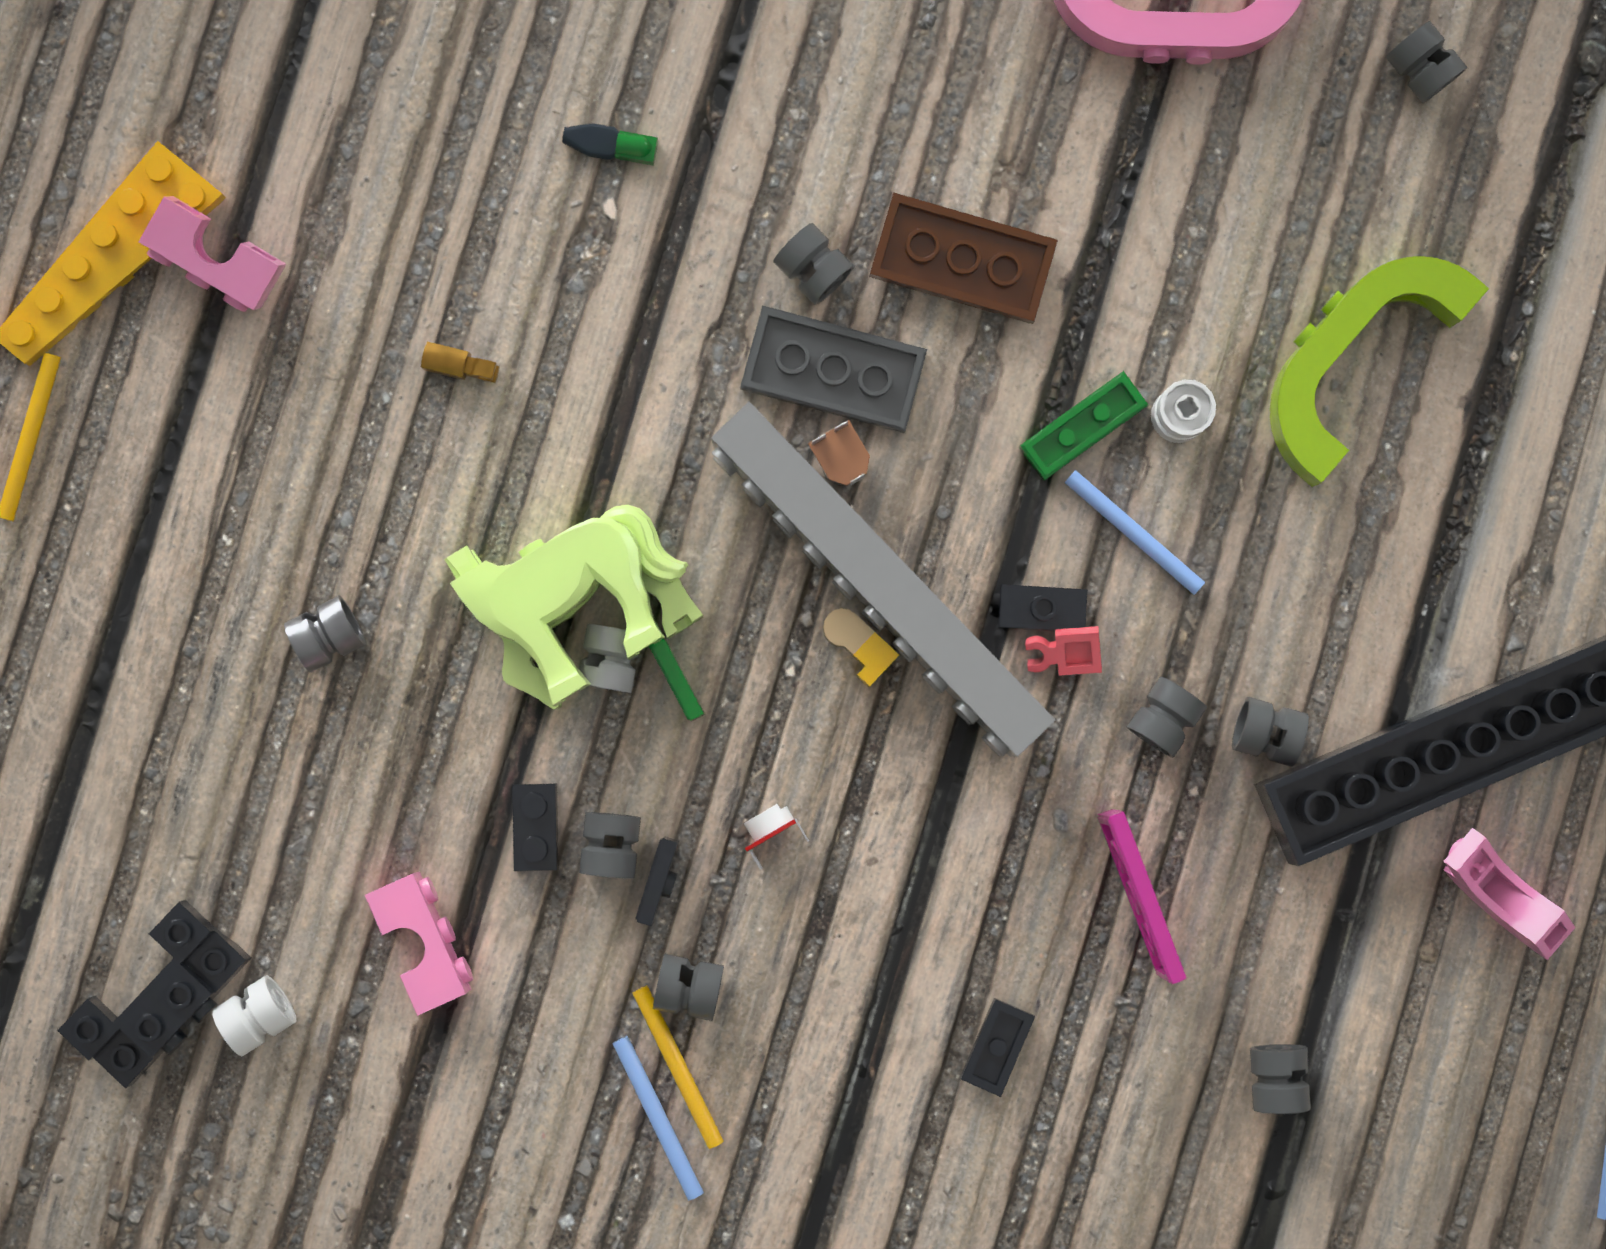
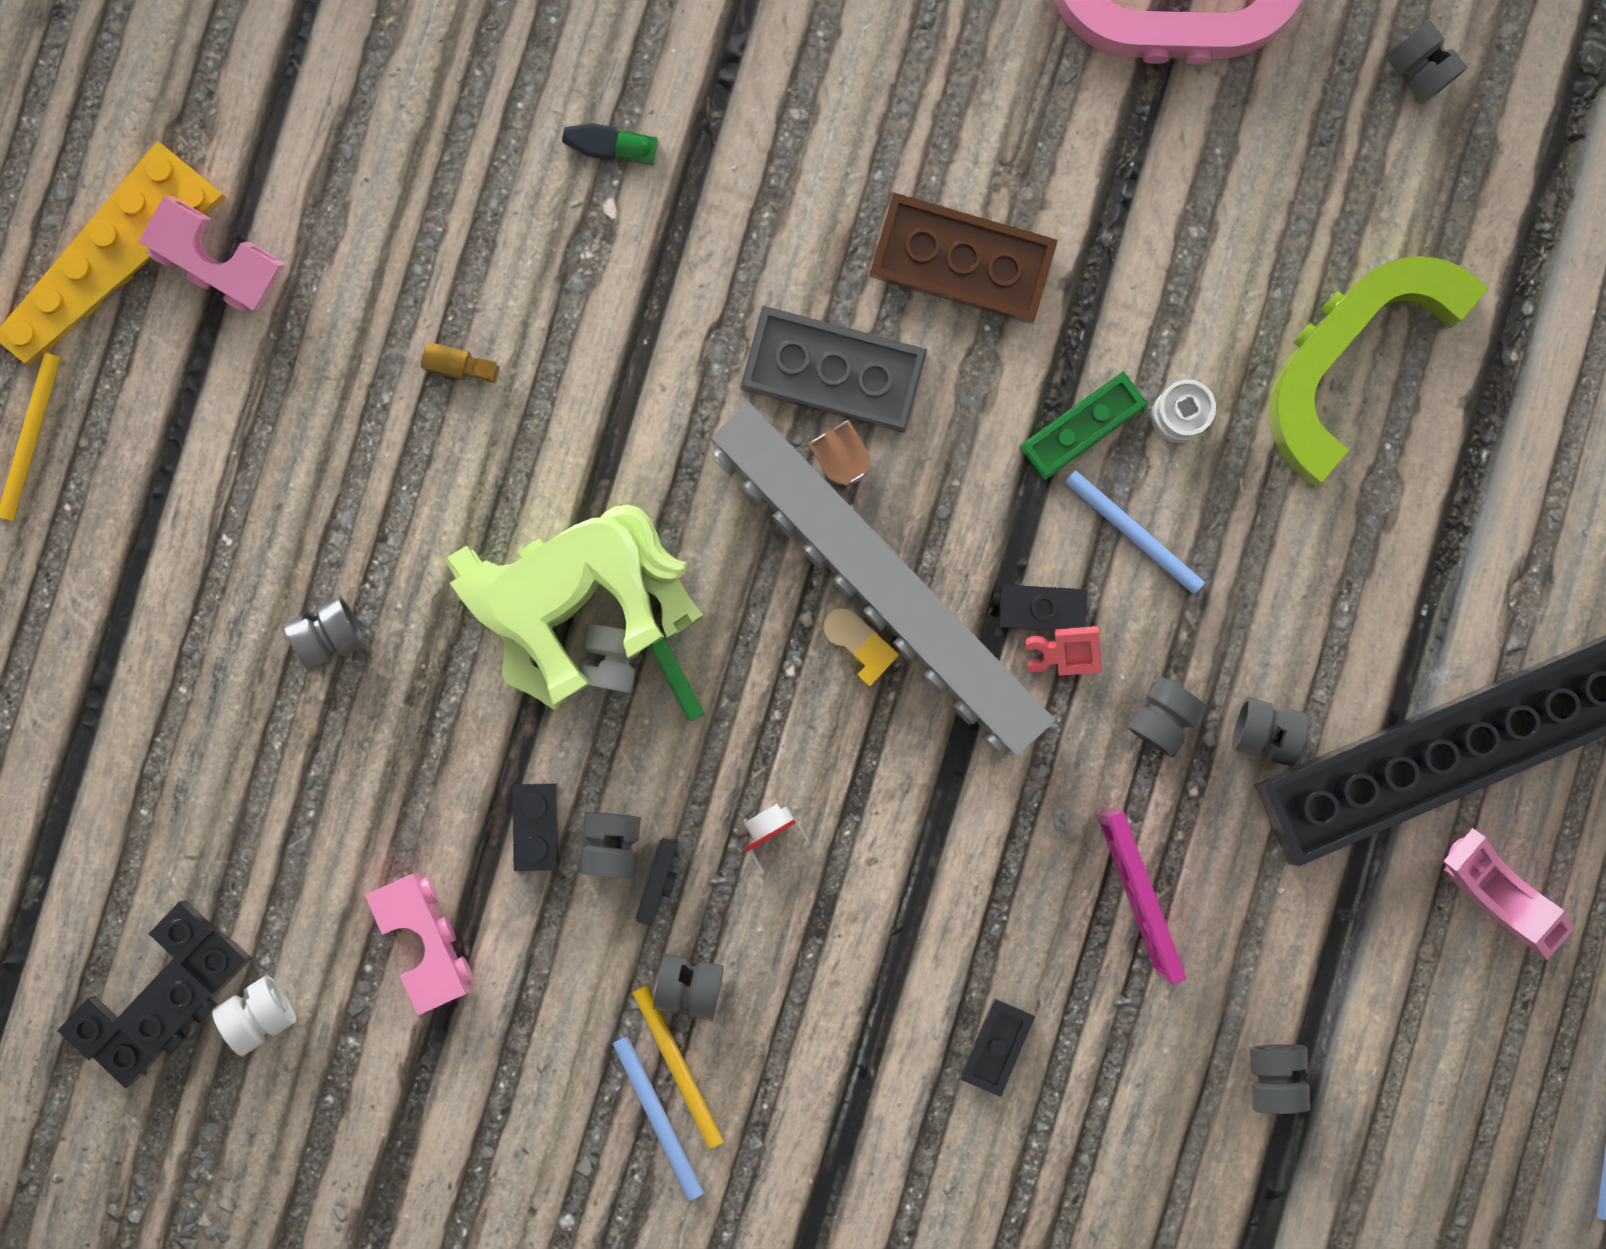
(813, 263): dark grey wheel -> none

